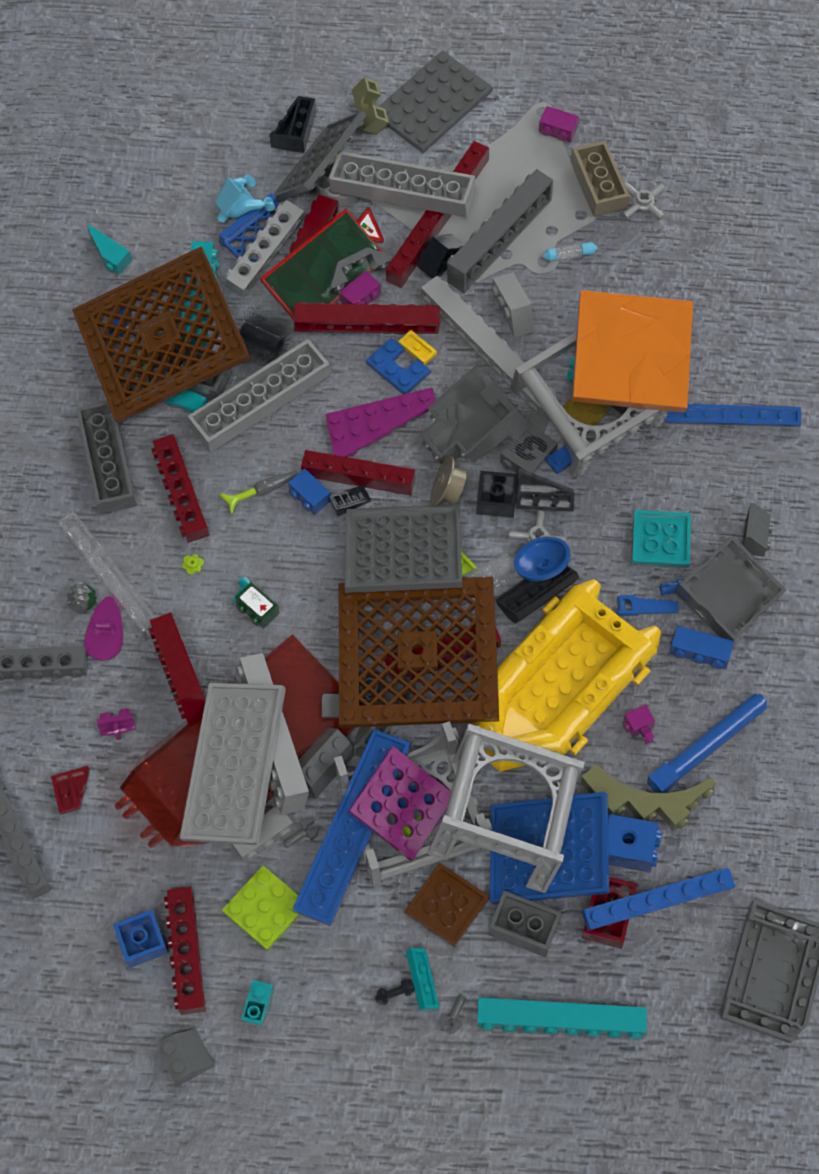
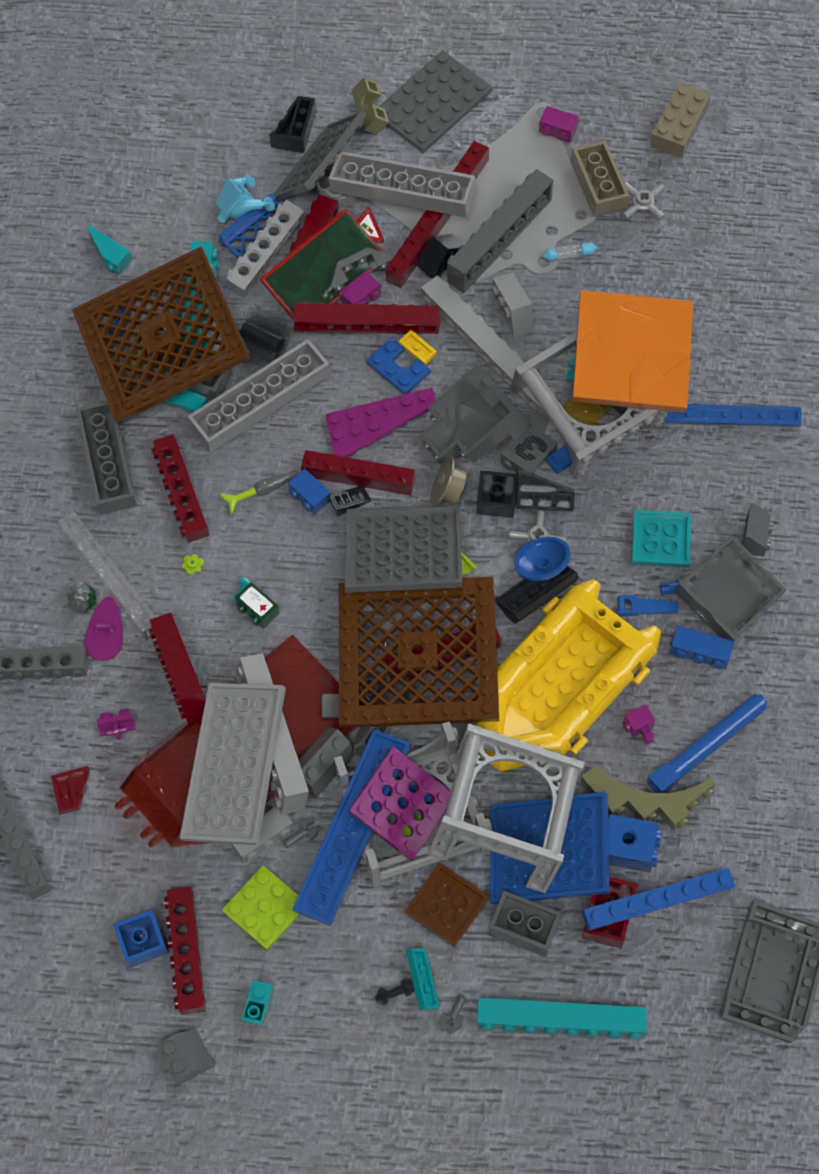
(680, 120): none -> dark tan brick

